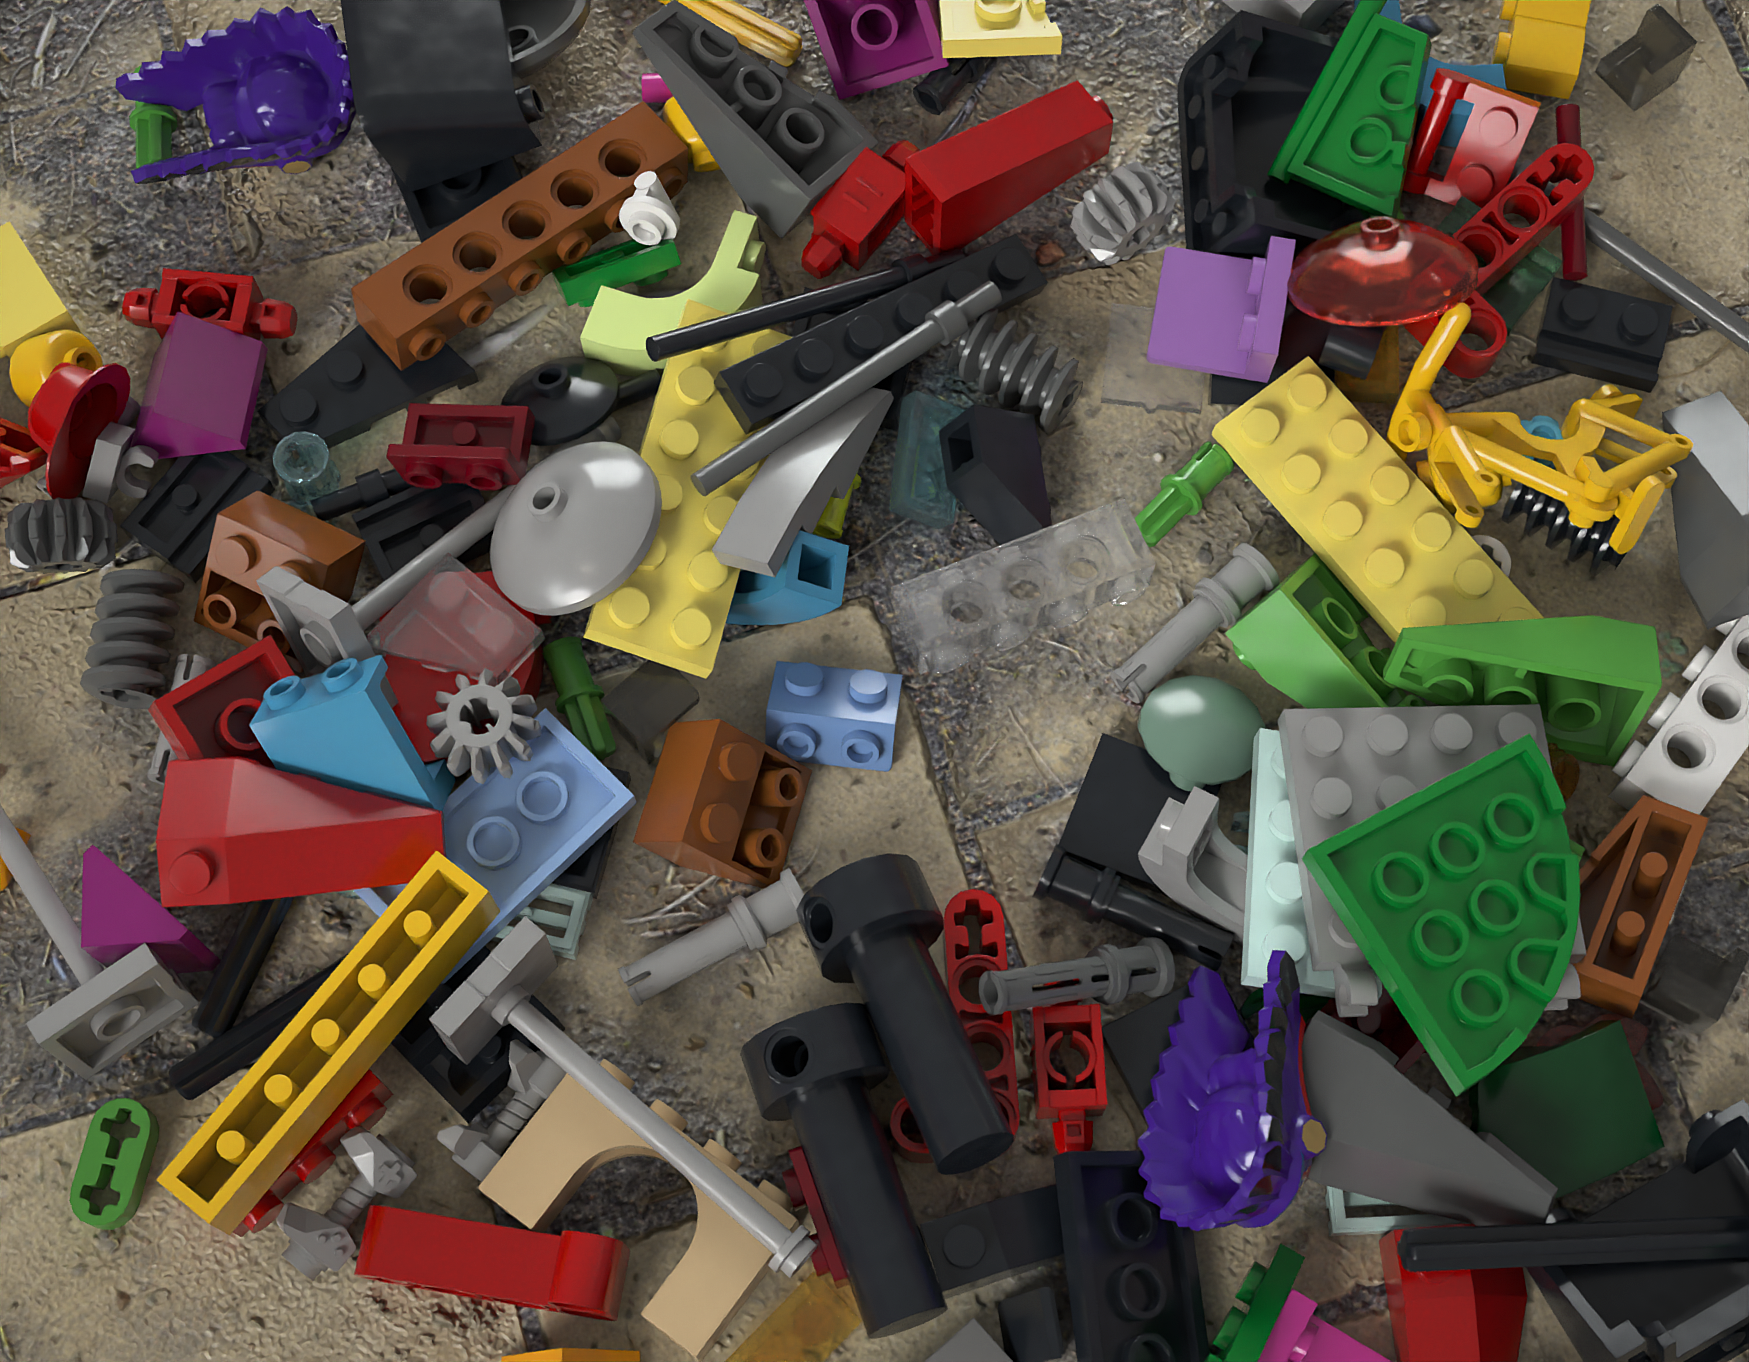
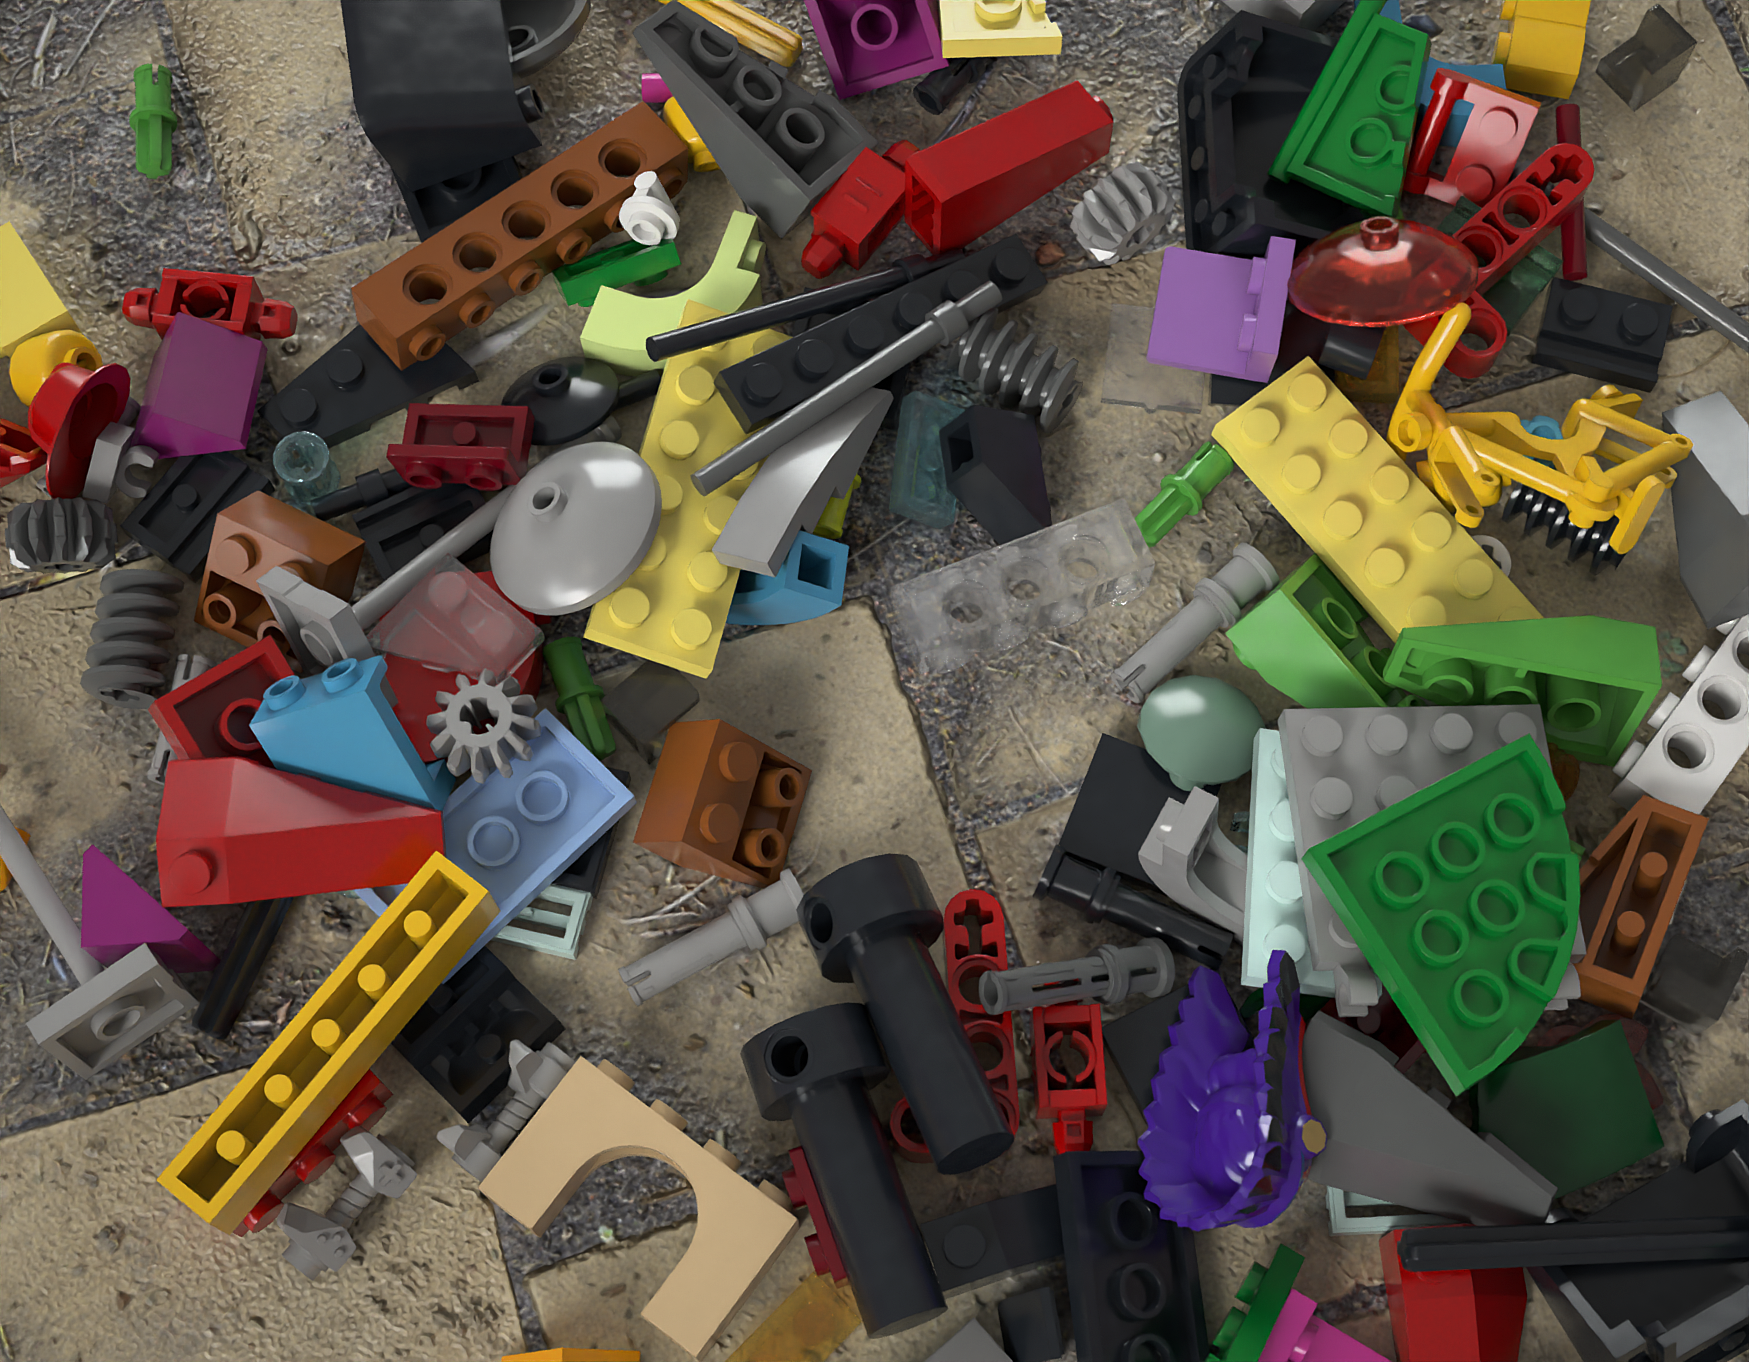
(99, 1159): bright green beam -> none
(244, 1041): black axle -> none
(268, 92): dark purple piece -> none
(495, 1263): red beam -> none
(501, 995): light grey tile -> none
(833, 715): medium blue bracket -> none

